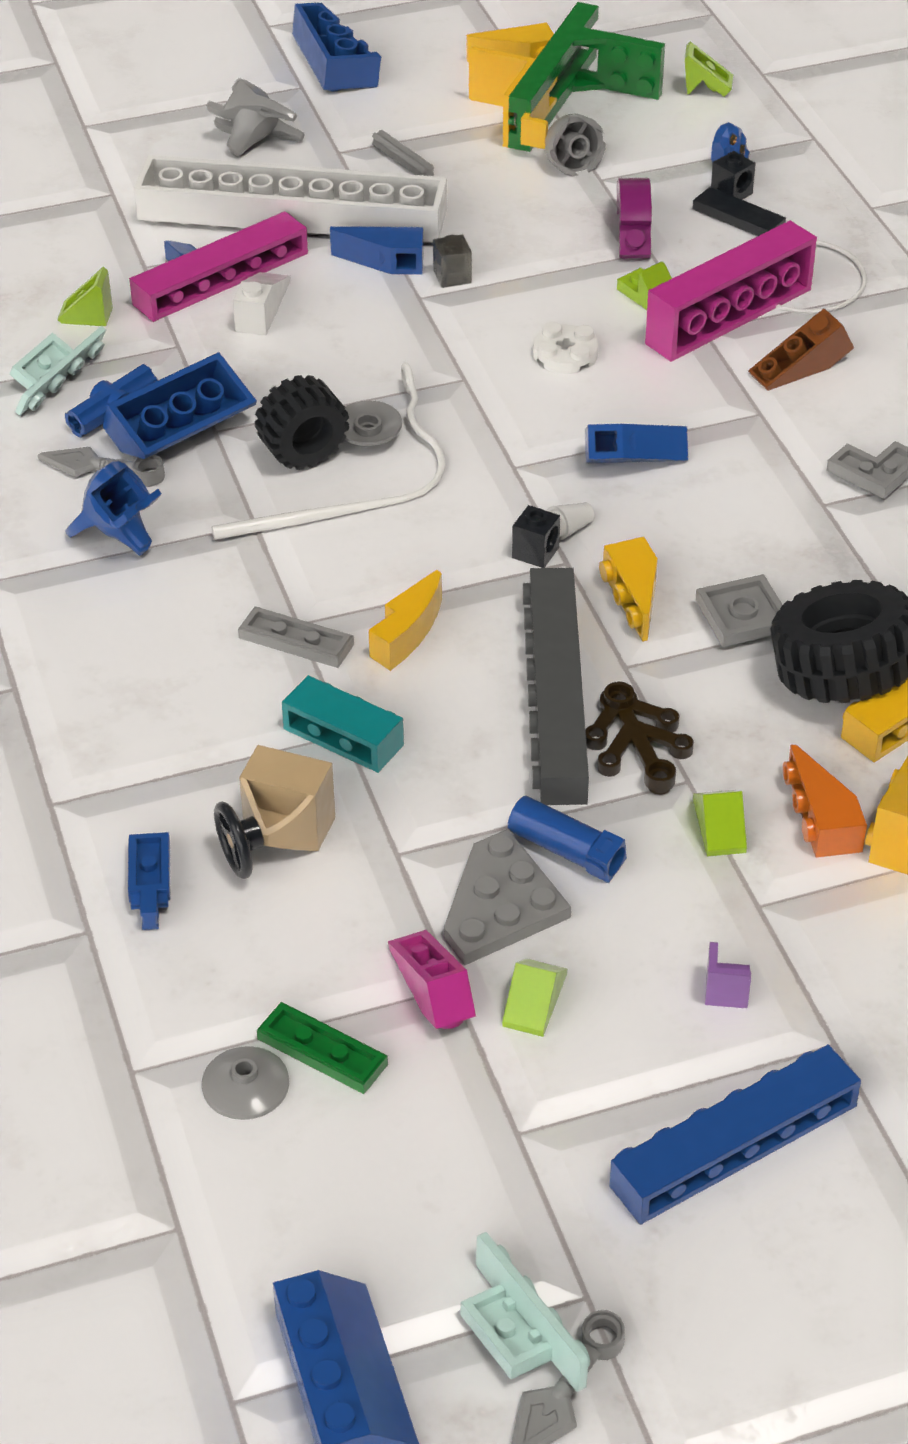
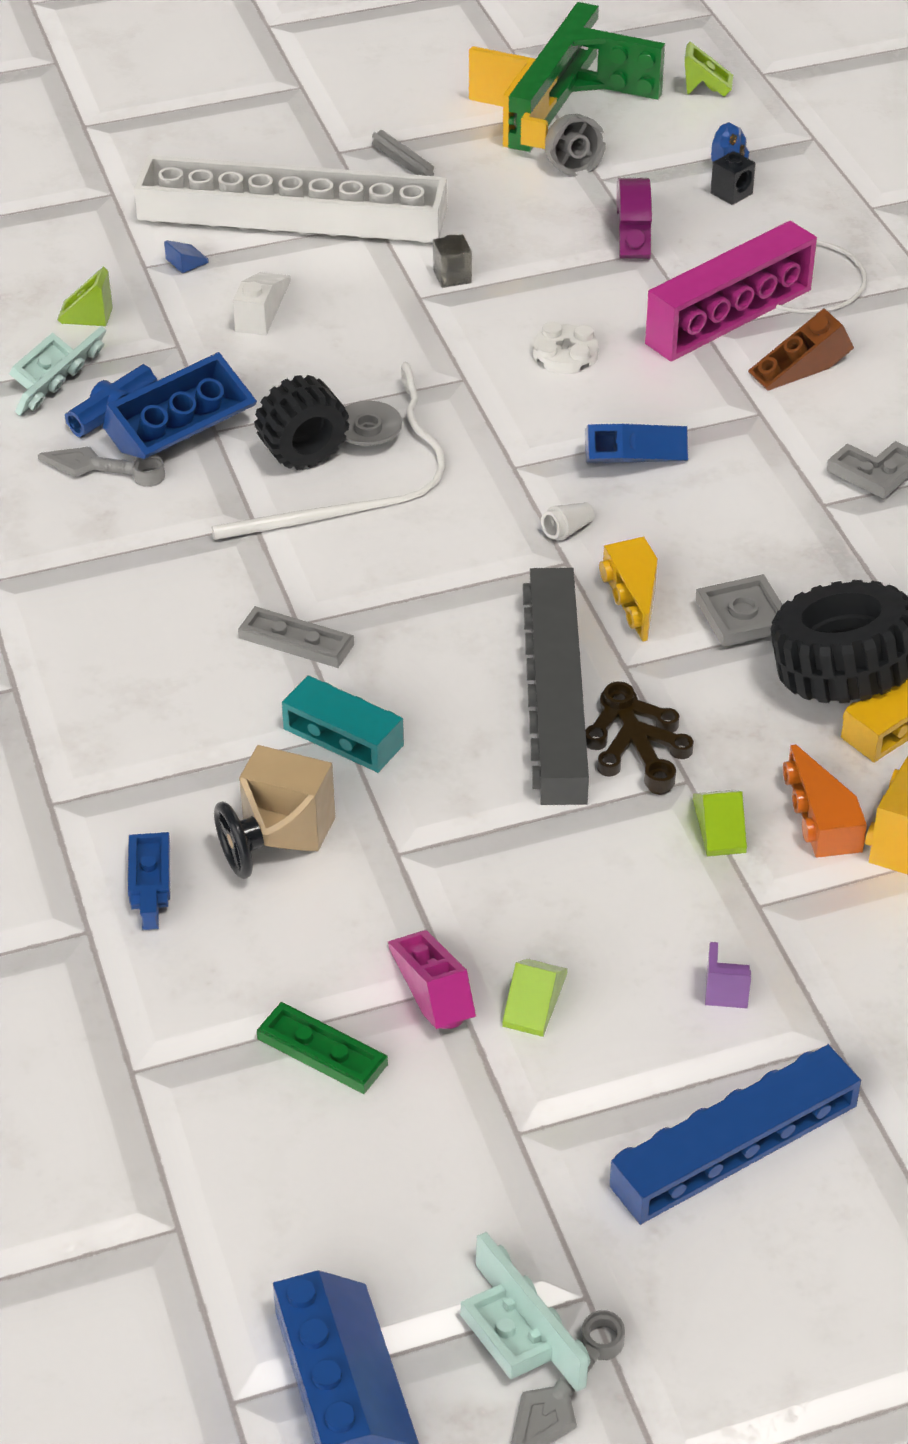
(114, 506): blue piece -> none
(218, 266): dark pink brick -> none
(249, 1094): light grey dish -> none
(252, 117): light grey piece -> none
(332, 50): blue wedge -> none
(381, 248): blue slope -> none
(406, 621): yellow slope -> none
(501, 899): light grey plate -> none
(520, 40): yellow slope -> none
(535, 536): black brick -> none
(594, 850): blue piece -> none
(638, 282): lime slope -> none
(736, 212): black tile -> none

